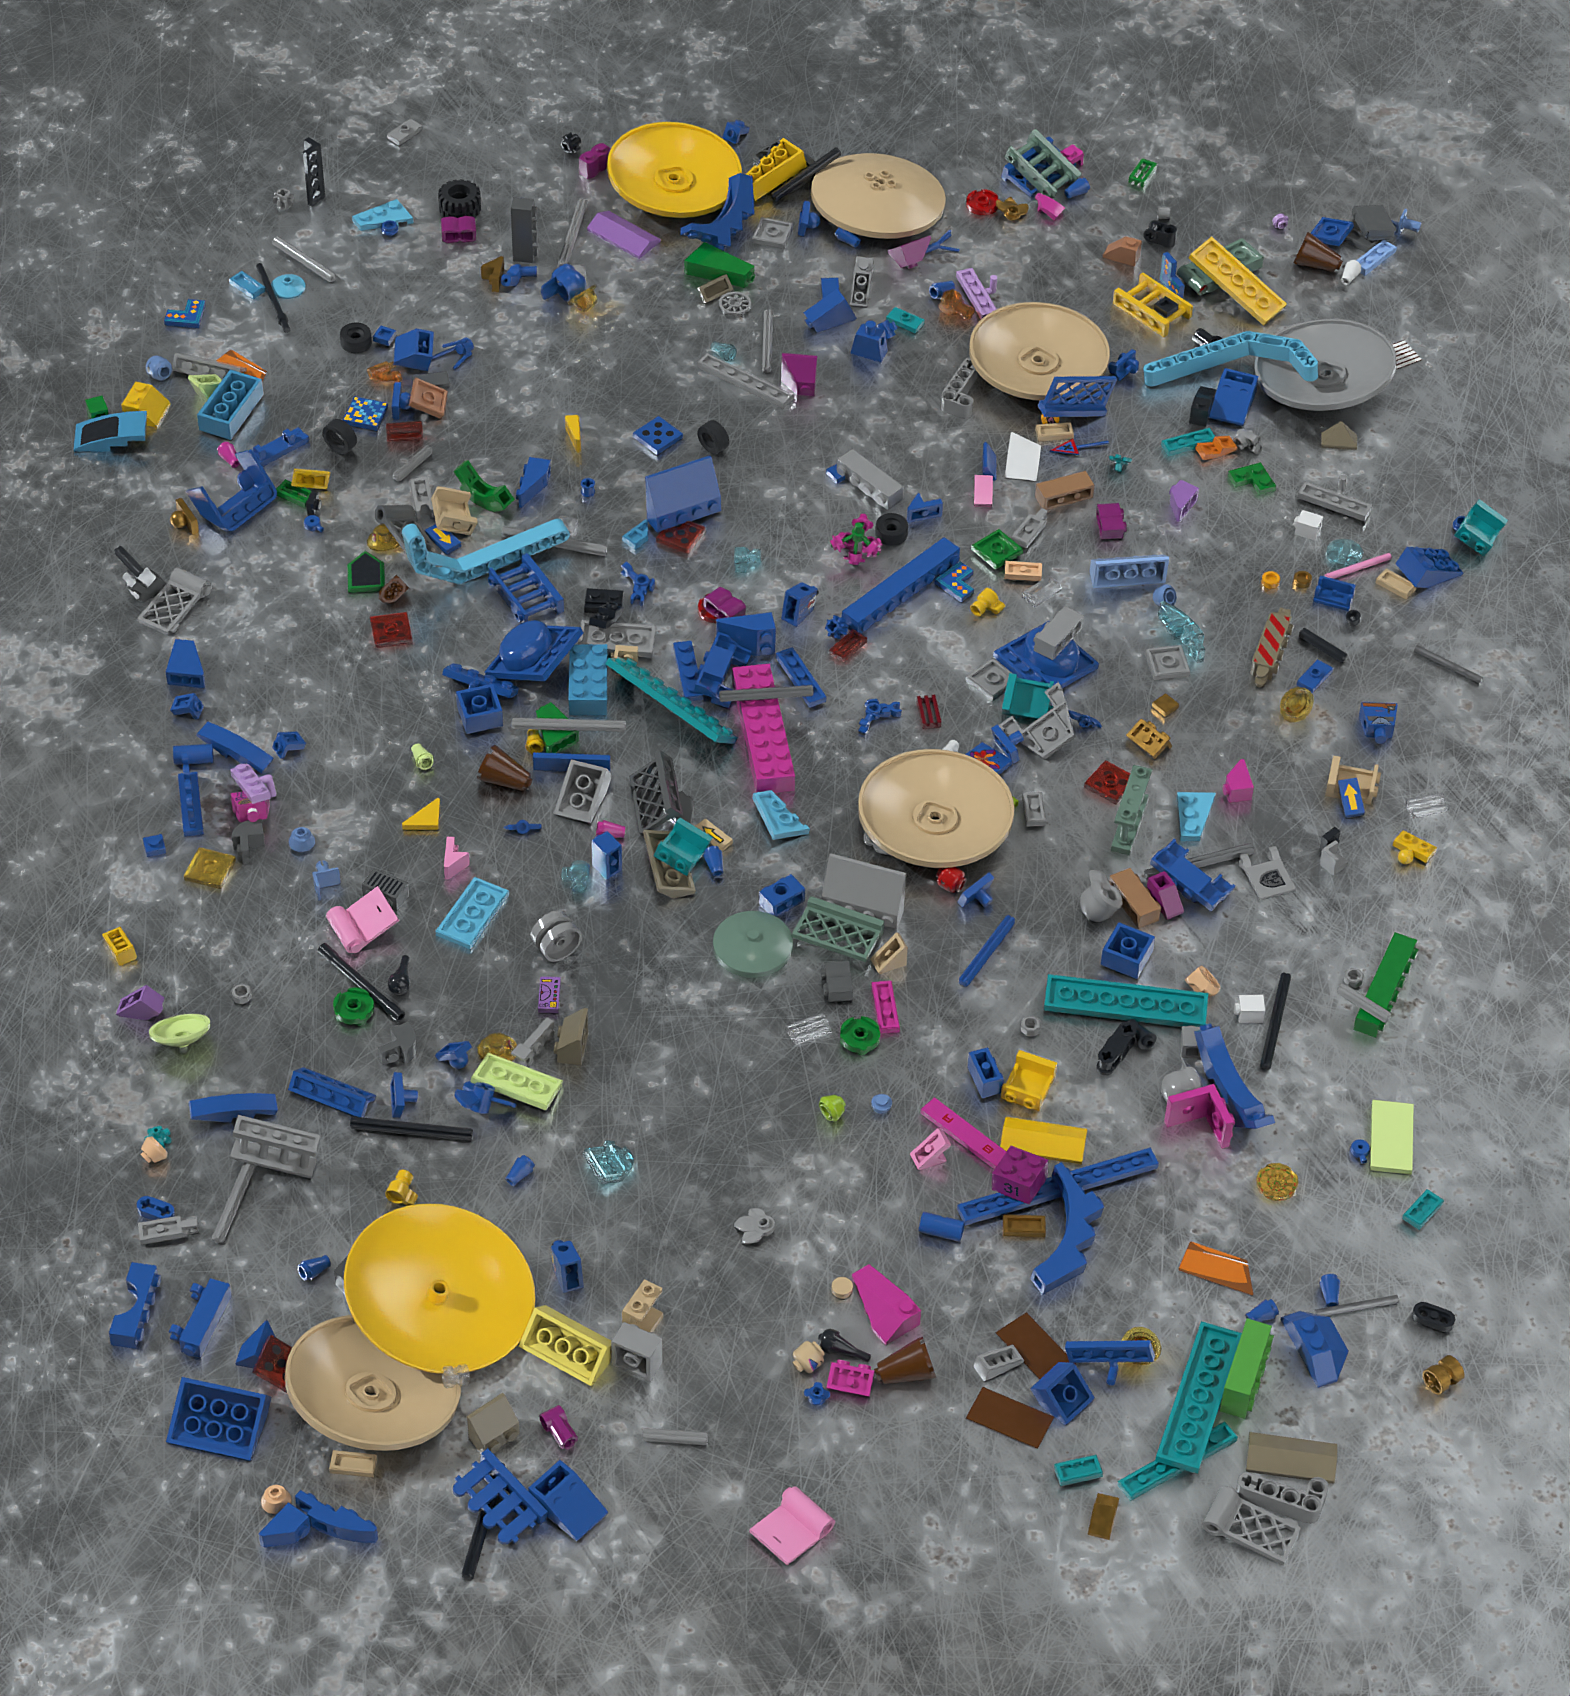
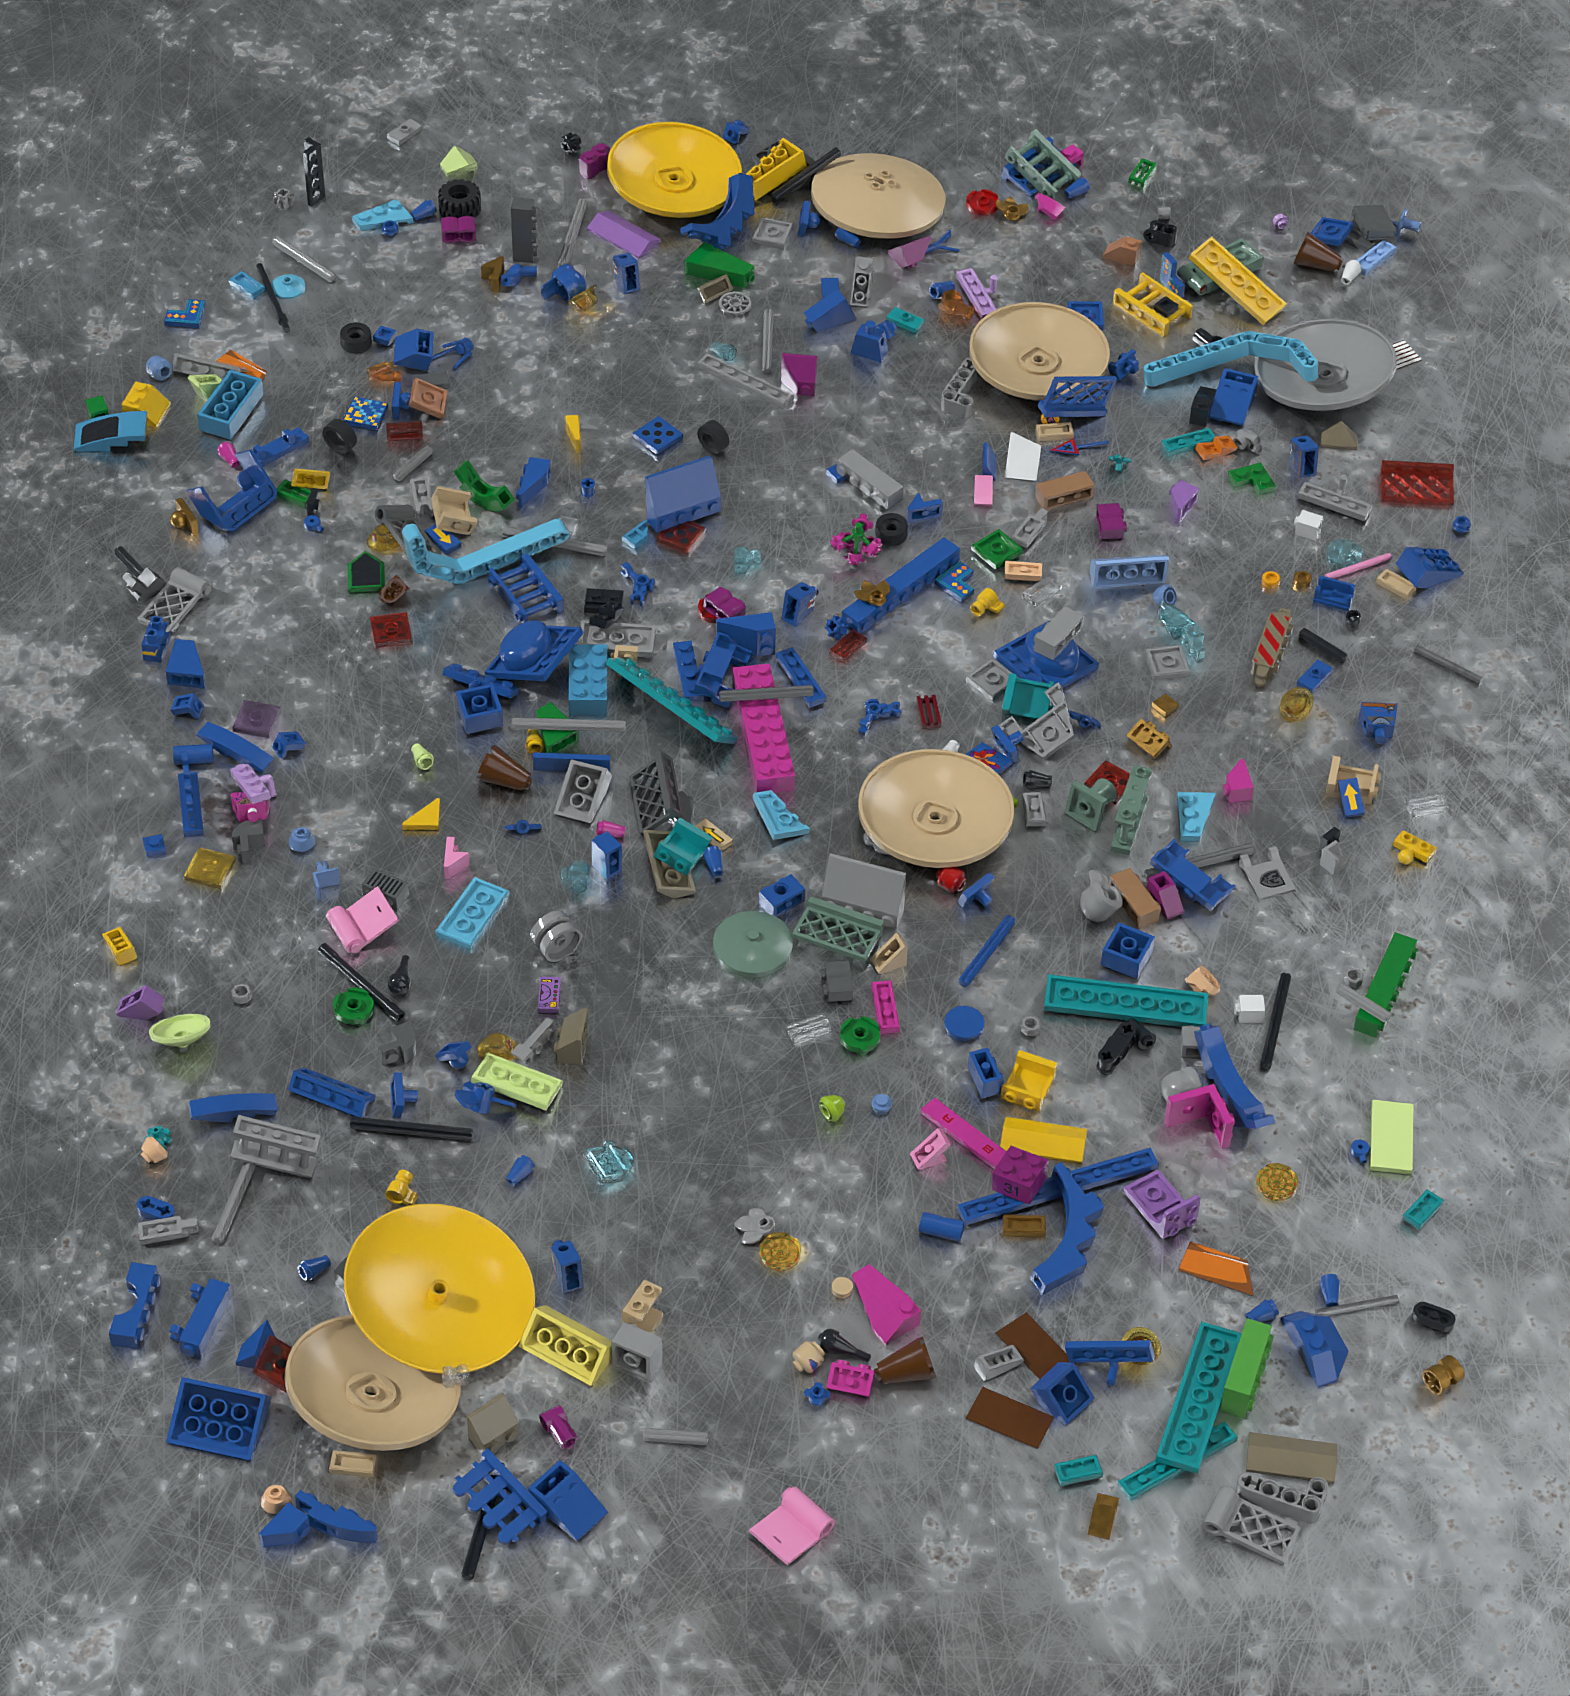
(155, 640): none -> blue hips
(256, 719): none -> clear purple plate
(424, 210): none -> blue cone
(457, 161): none -> yellowish green slope
(626, 266): none -> blue torso
(780, 1251): none -> clear yellow tile
(873, 594): none -> pearl gold plate
(964, 1023): none -> blue tile
(1034, 779): none -> black cone
(1088, 804): none -> sand green plant
(1091, 309): none -> blue plate
(1162, 1204): none -> medium lavender bracket
(1304, 450): none -> blue torso
(1416, 472): none -> clear red fence
(1481, 527): teal panel -> none

